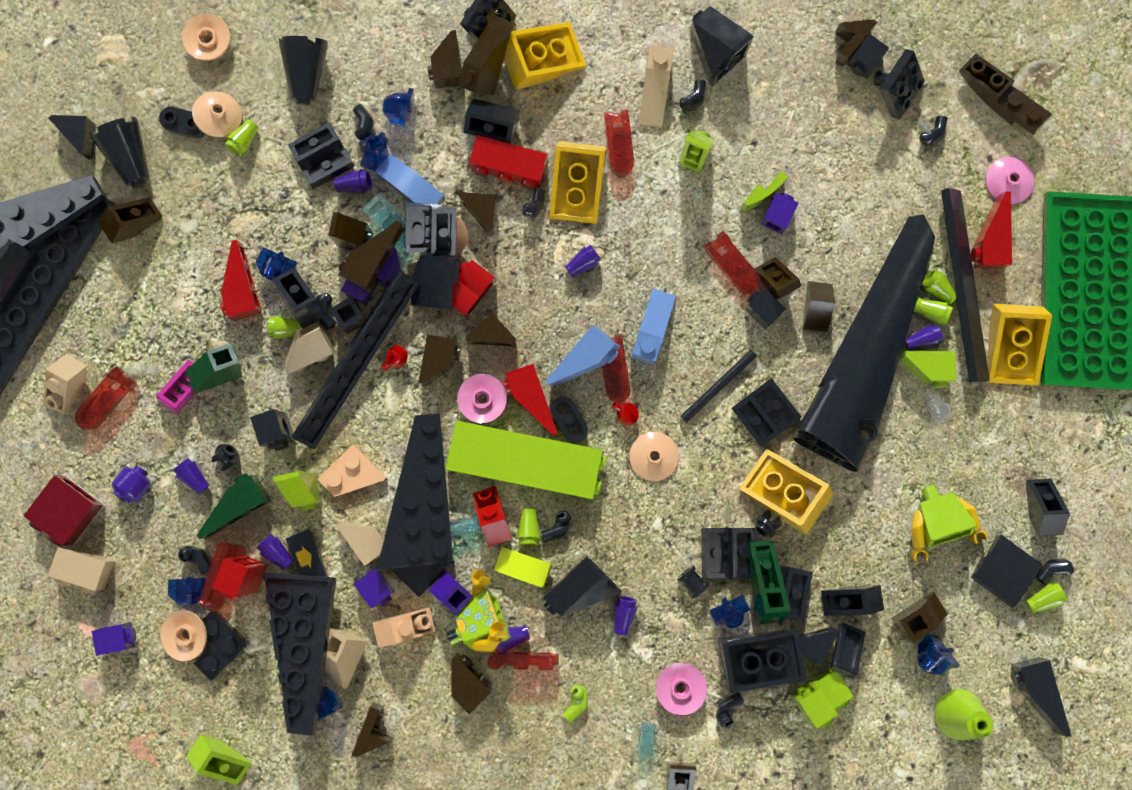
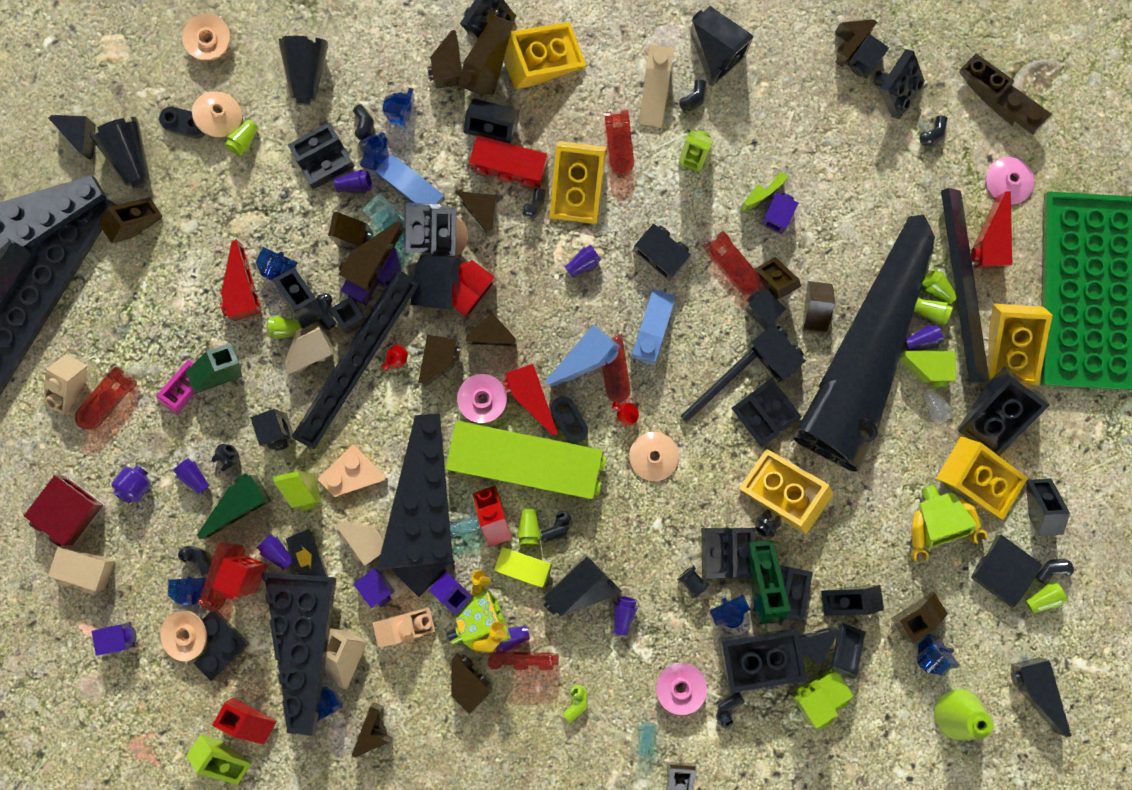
(244, 722): none -> red slope
(662, 251): none -> black brick
(777, 352): none -> black brick
(982, 477): none -> yellow slope
(1003, 411): none -> black slope

